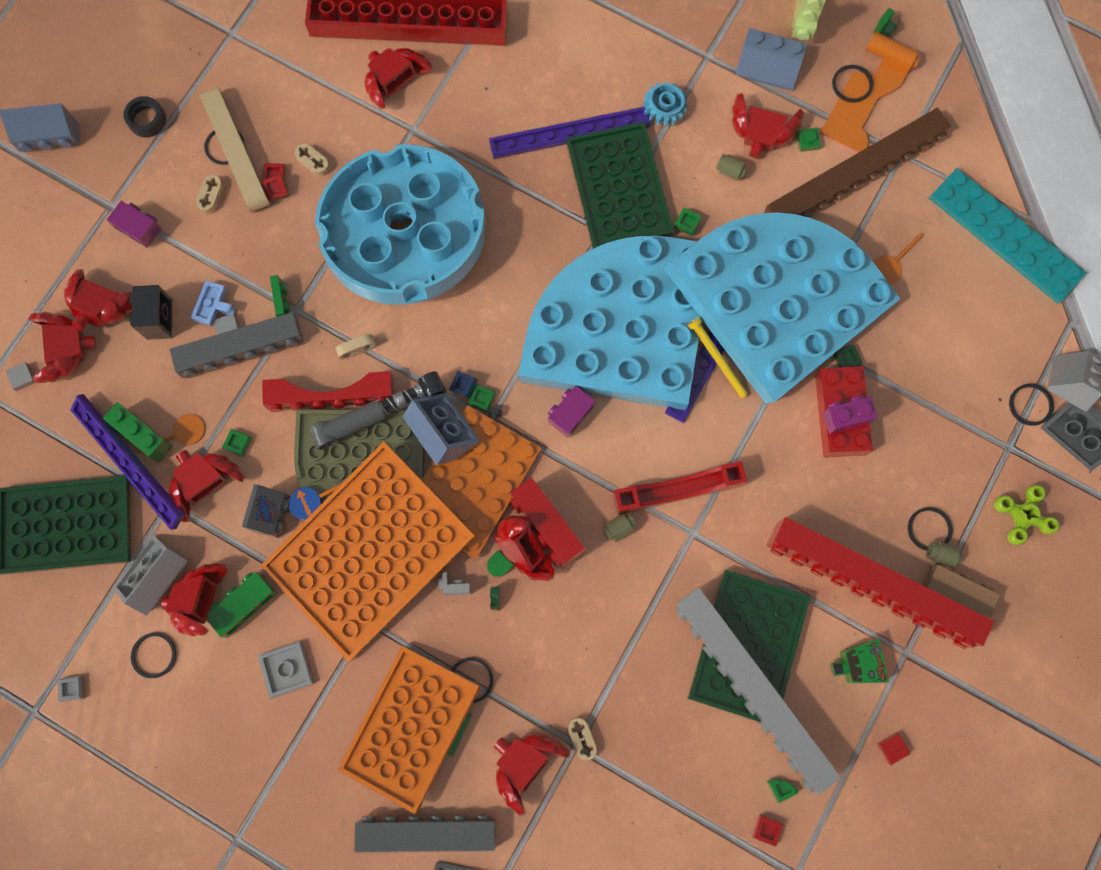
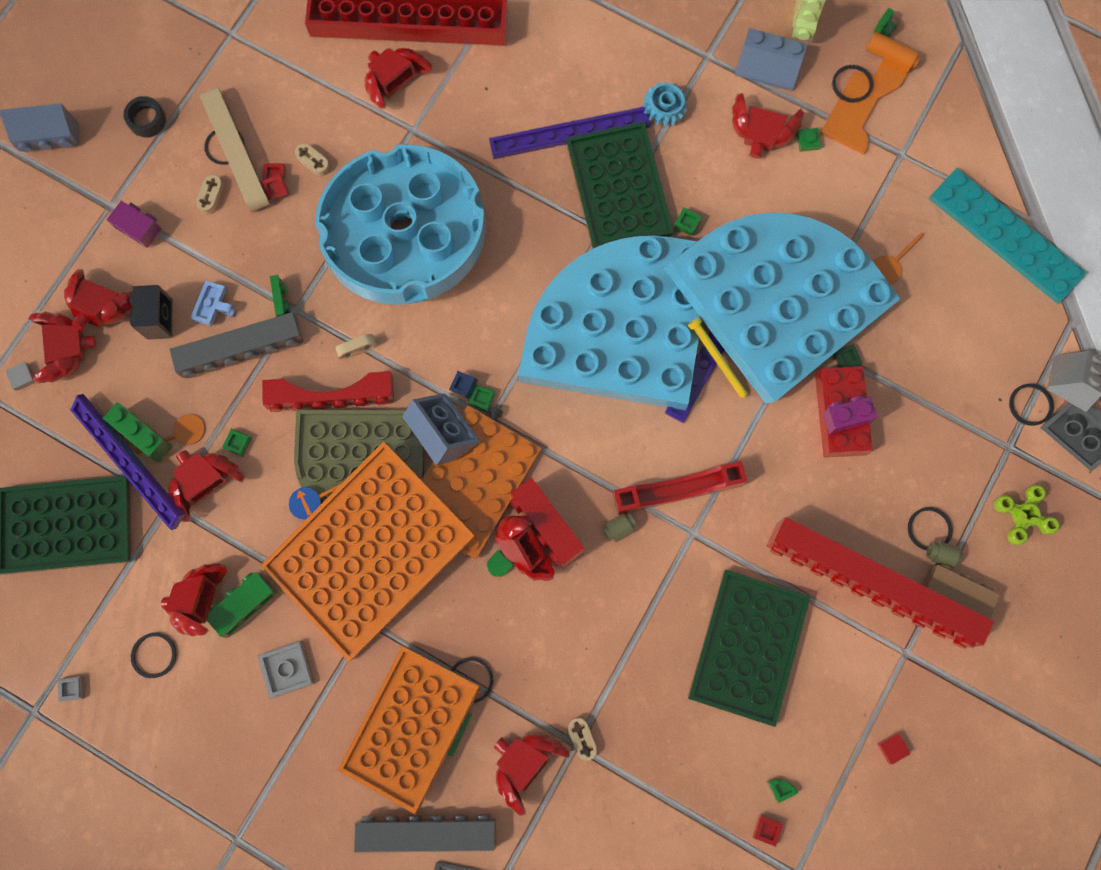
(149, 575): light grey slope -> none
(226, 324): light grey tile -> none
(266, 511): dark grey slope -> none
(329, 432): piece -> none
(458, 587): light grey bracket -> none
(495, 598): dark green tile -> none
(570, 411): magenta brick -> none
(732, 167): olive brick -> none
(758, 692): light grey brick -> none
(862, 664): torso -> none
(863, 166): reddish brown brick -> none

